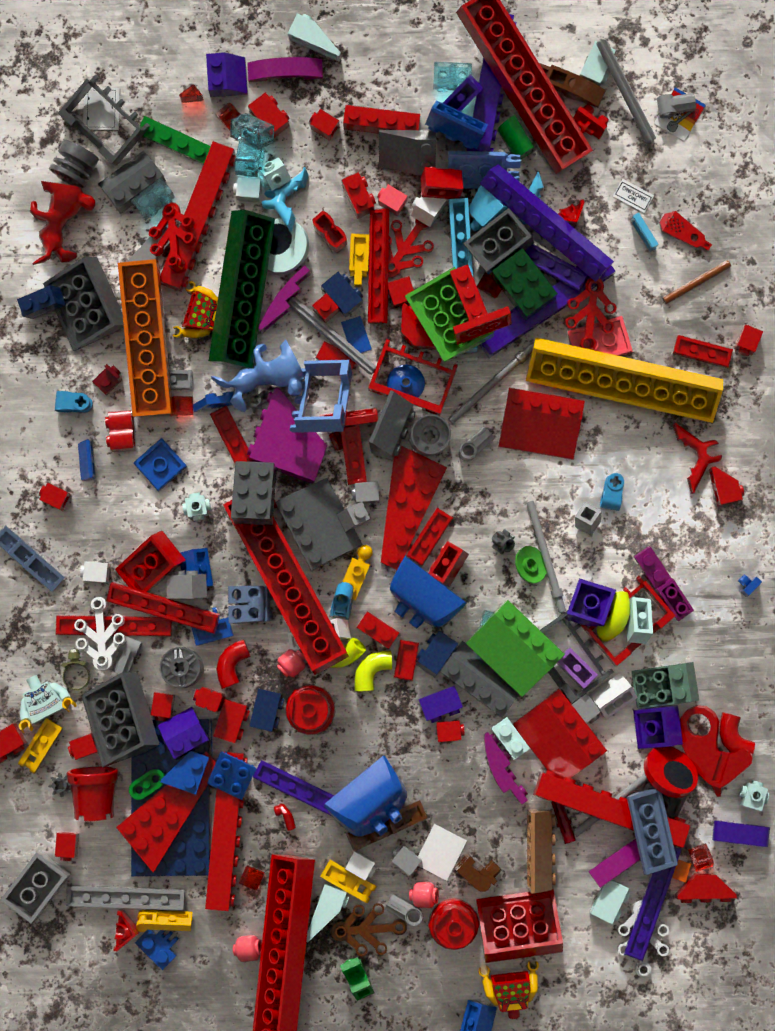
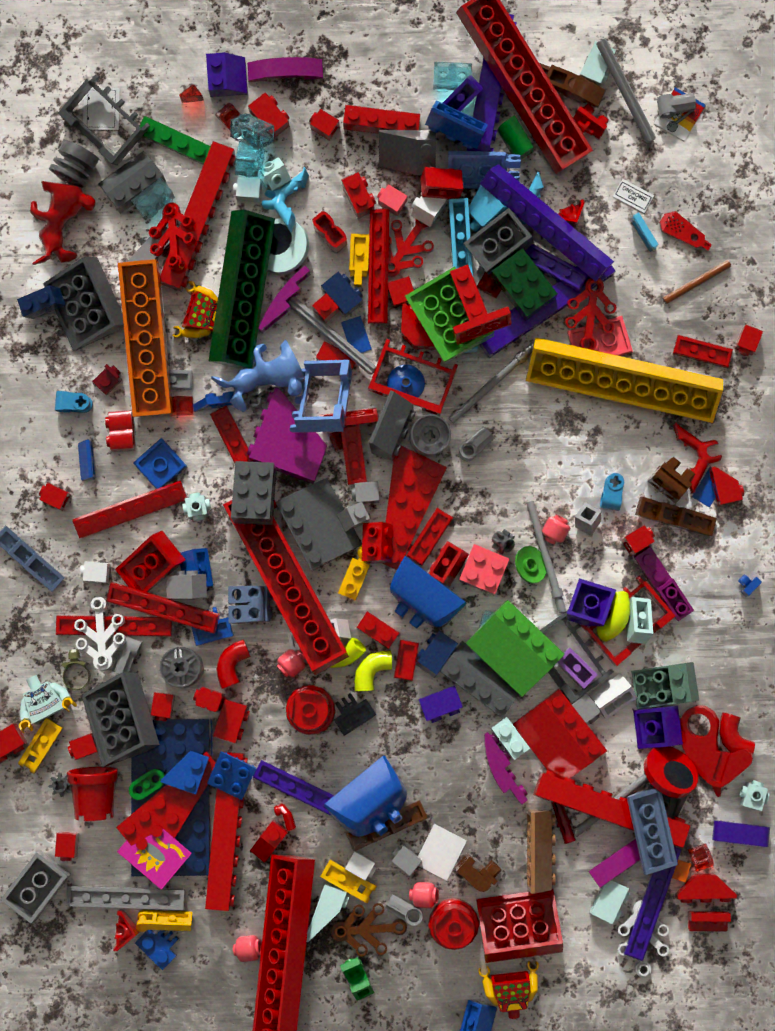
(130, 509): none -> red plate
(160, 858): none -> dark pink sticker
(183, 733): dark purple slope -> none
(251, 877): clear red slope -> none
(266, 710): dark blue brick -> none
(269, 841): none -> red slope
(309, 34): light aqua slope -> none
(342, 600): dark azure piece -> none
(353, 714): none -> black hinge
(377, 538): none -> red brick
(449, 731): red brick -> none
(484, 569): none -> coral brick
(541, 423): red slope -> none
(556, 529): none -> coral head
(638, 540): none -> red brick
(667, 478): none -> reddish brown hips
(676, 516): none -> reddish brown slope
(704, 491): none -> blue sticker
(708, 920): none -> red bracket

